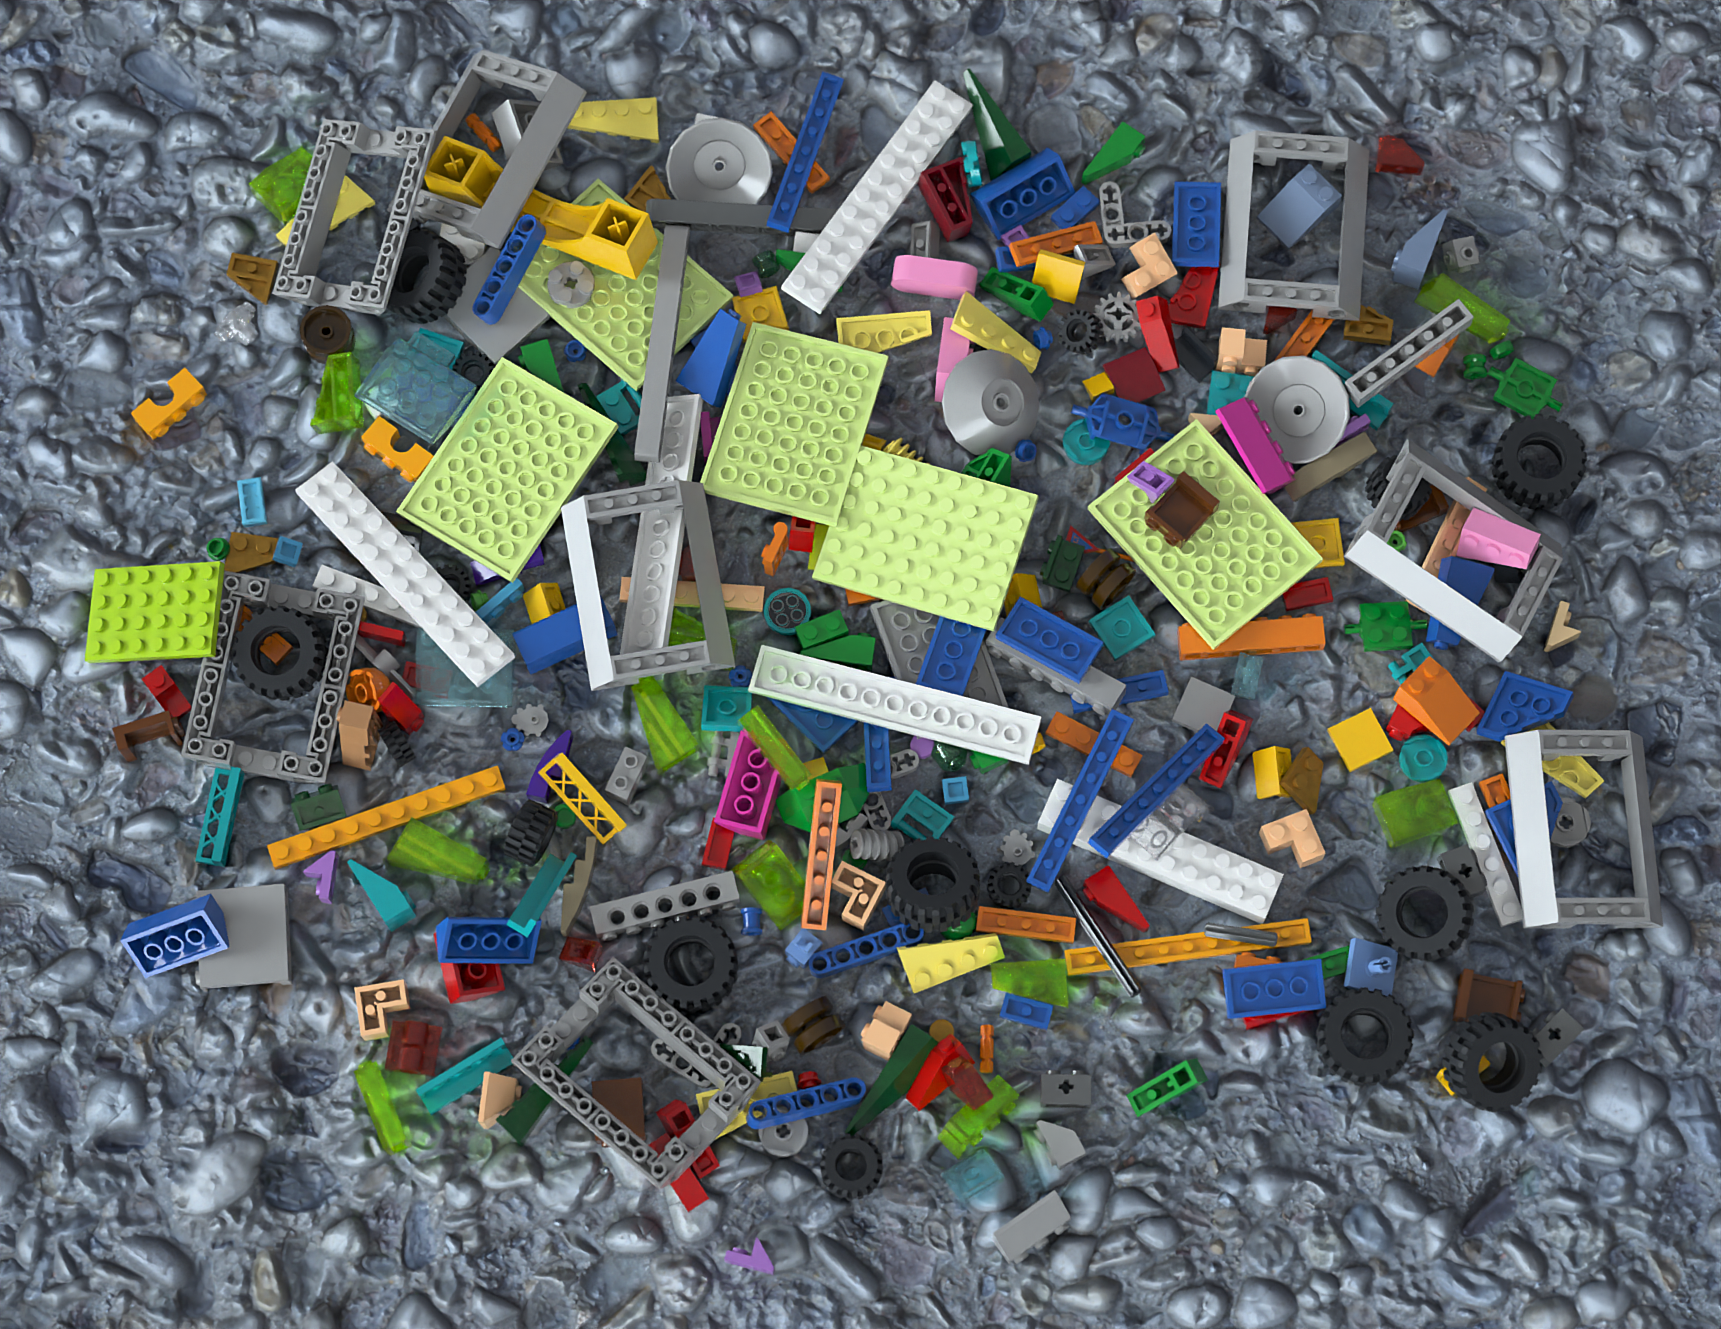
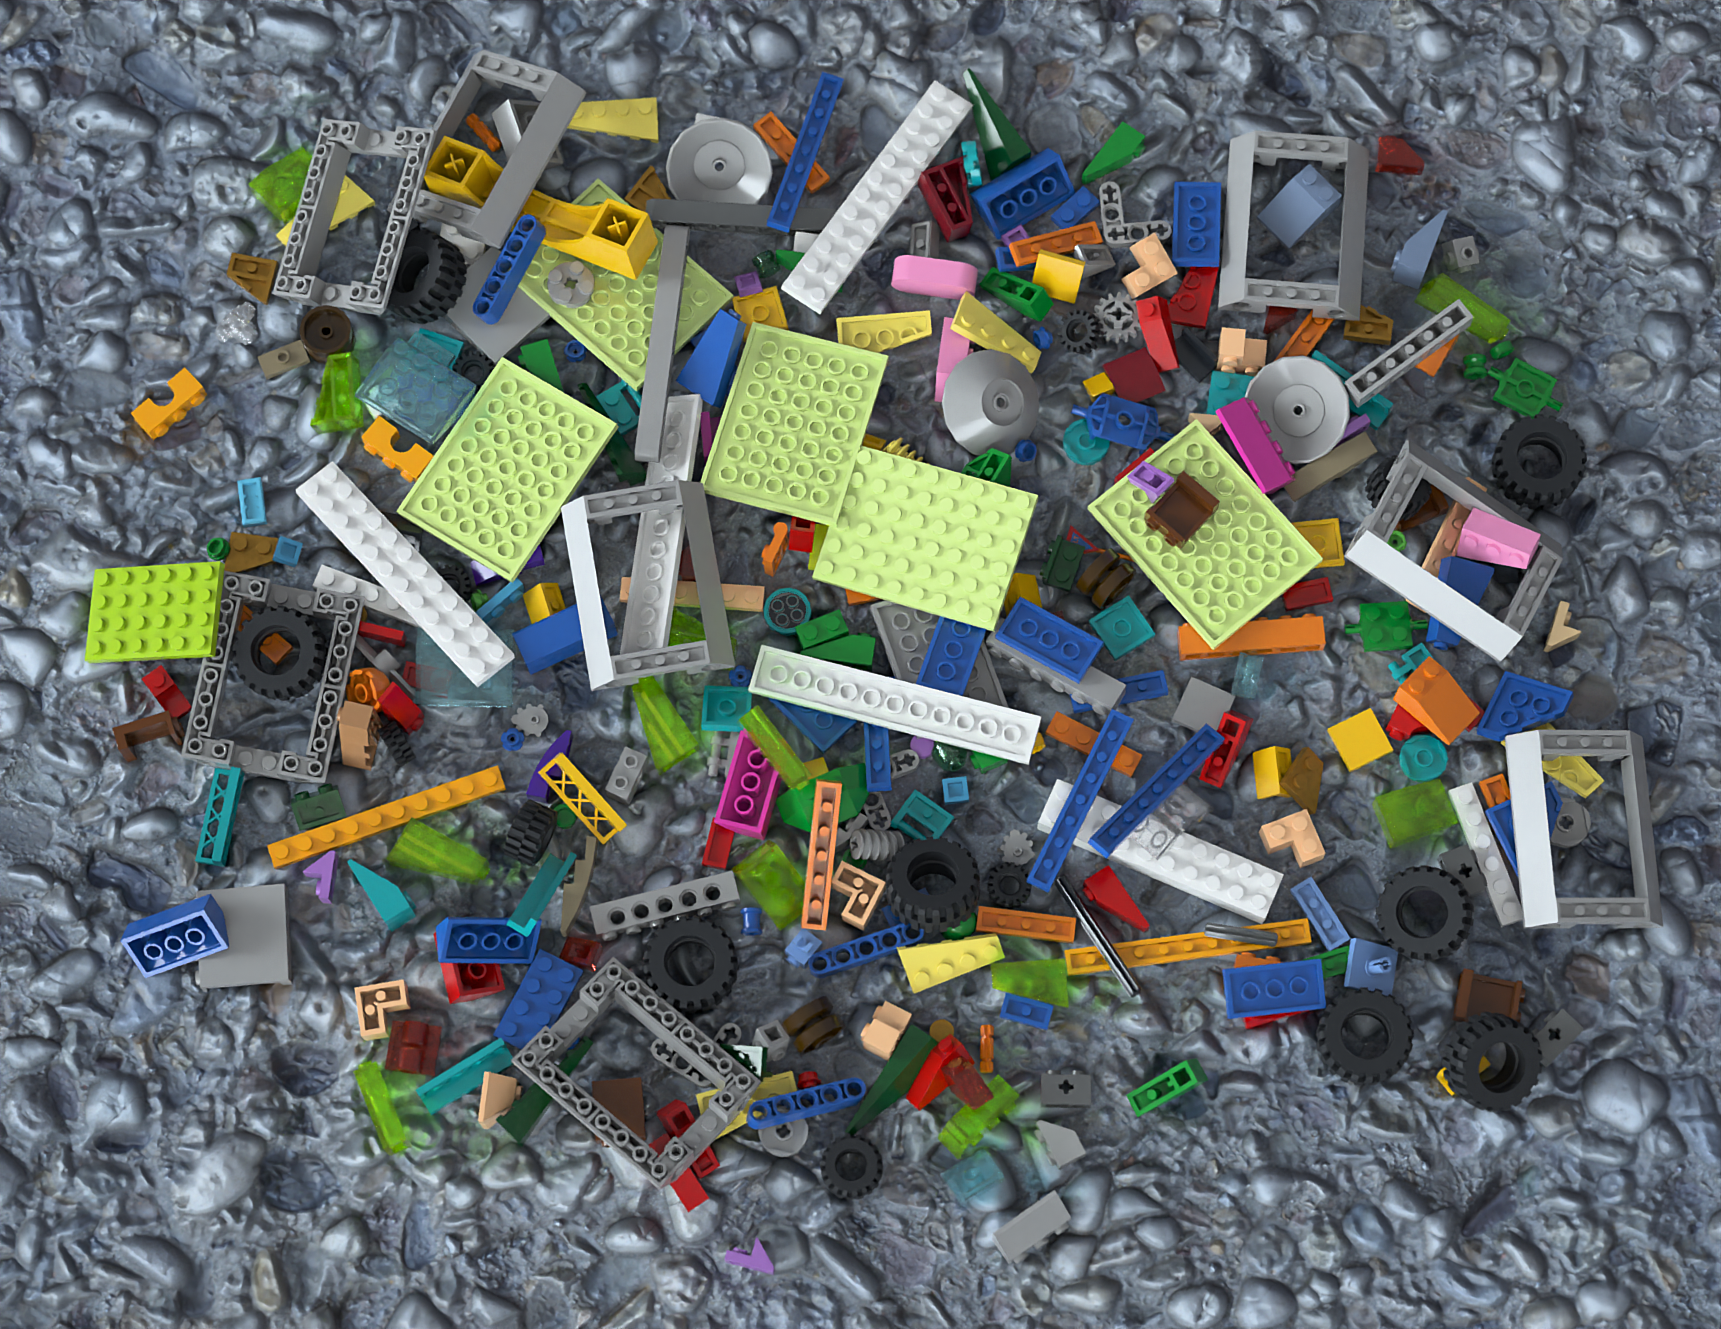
(283, 359): none -> dark tan plate
(538, 999): none -> blue plate
(1320, 914): none -> medium blue plate

